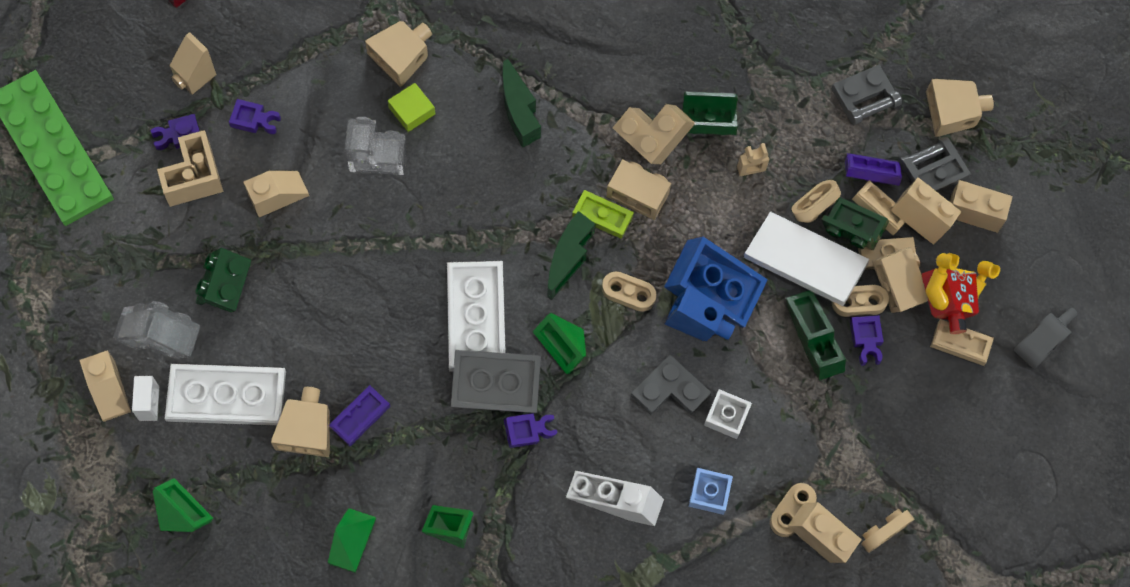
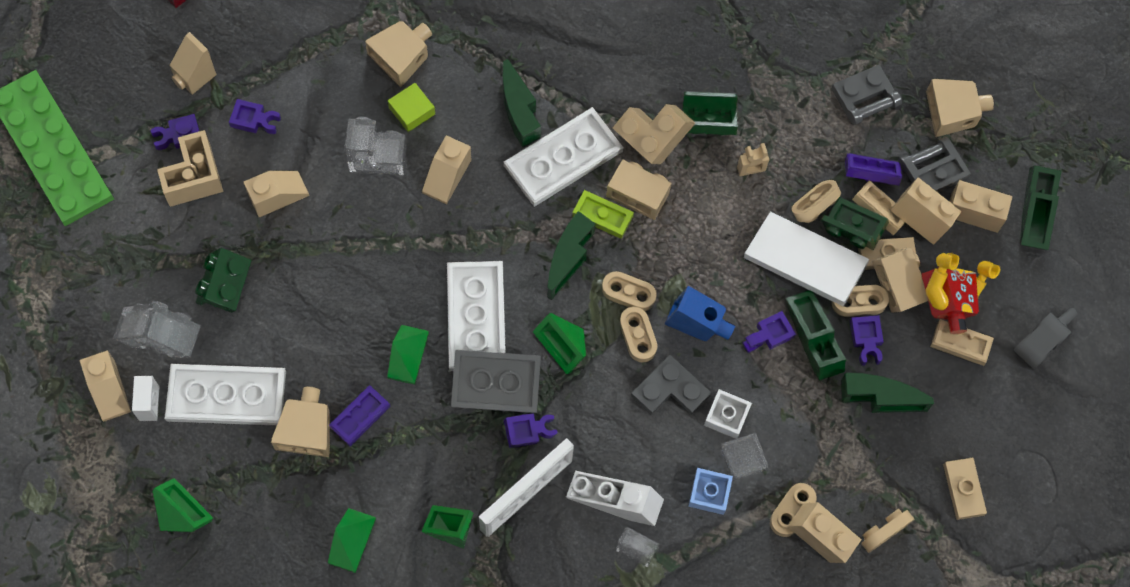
(407, 354): none -> green slope
(447, 169): none -> tan slope
(526, 488): none -> white tile
(563, 156): none -> white tile
(637, 547): none -> clear piece
(638, 335): none -> tan plate
(717, 277): blue slope -> none
(744, 456): none -> clear piece
(772, 331): none -> dark purple plate
(883, 393): none -> dark green slope
(965, 488): none -> tan plate
(1039, 207): none -> dark green slope

